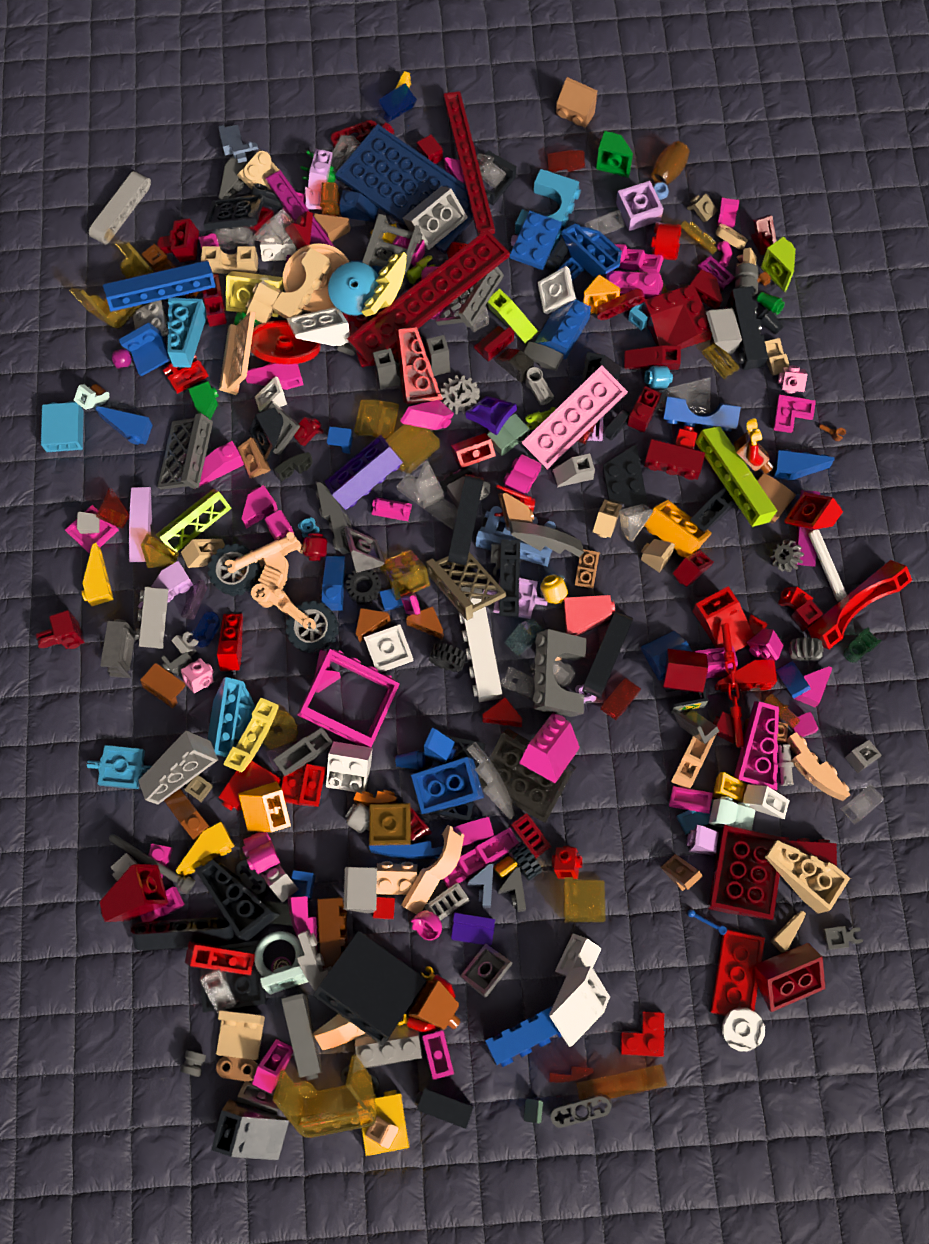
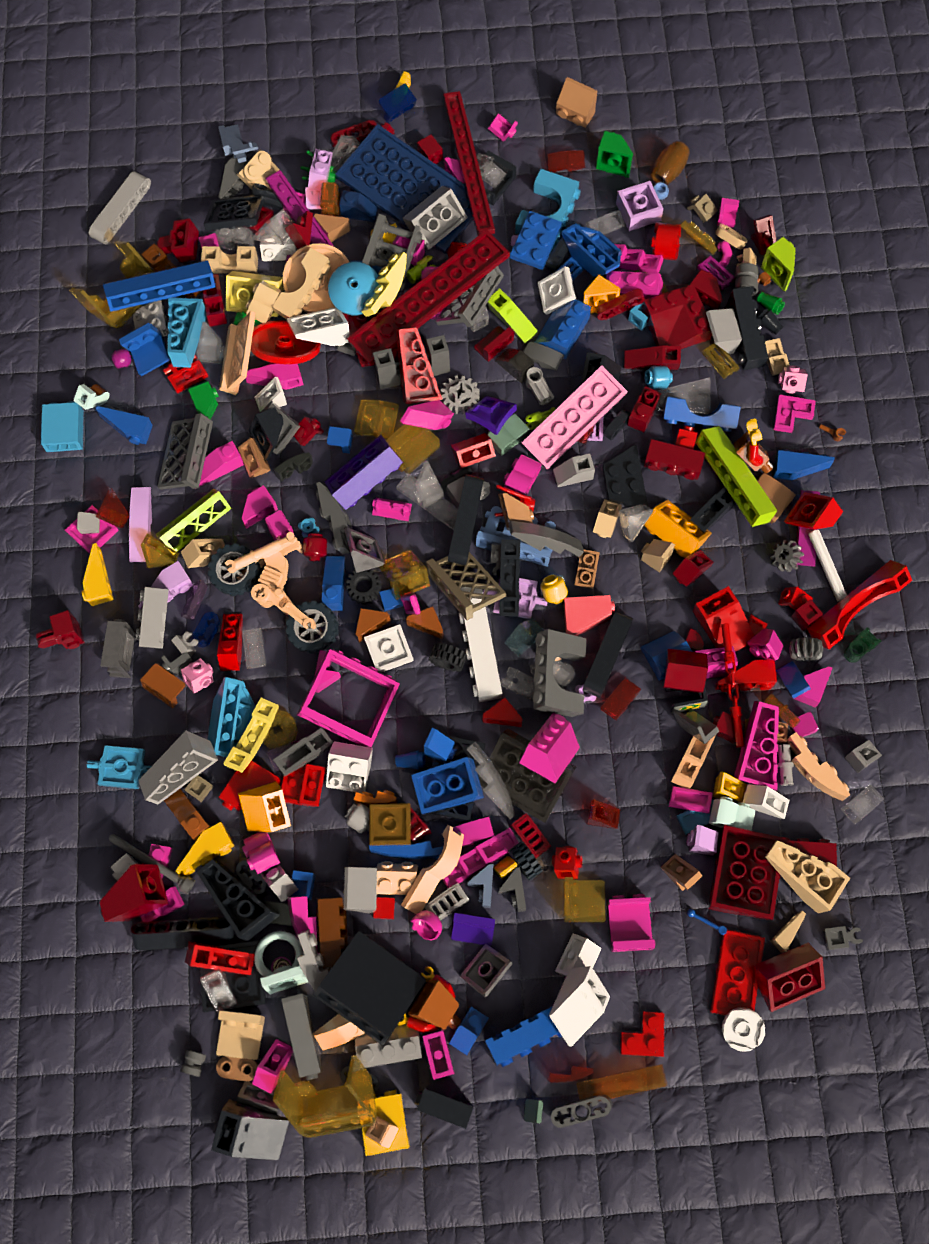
(210, 346): none -> clear slope
(254, 648): none -> clear plate
(468, 1031): none -> blue slope
(502, 127): none -> dark pink bracket
(603, 815): none -> clear red slope
(630, 923): none -> dark pink panel
(694, 640): none -> dark red tile

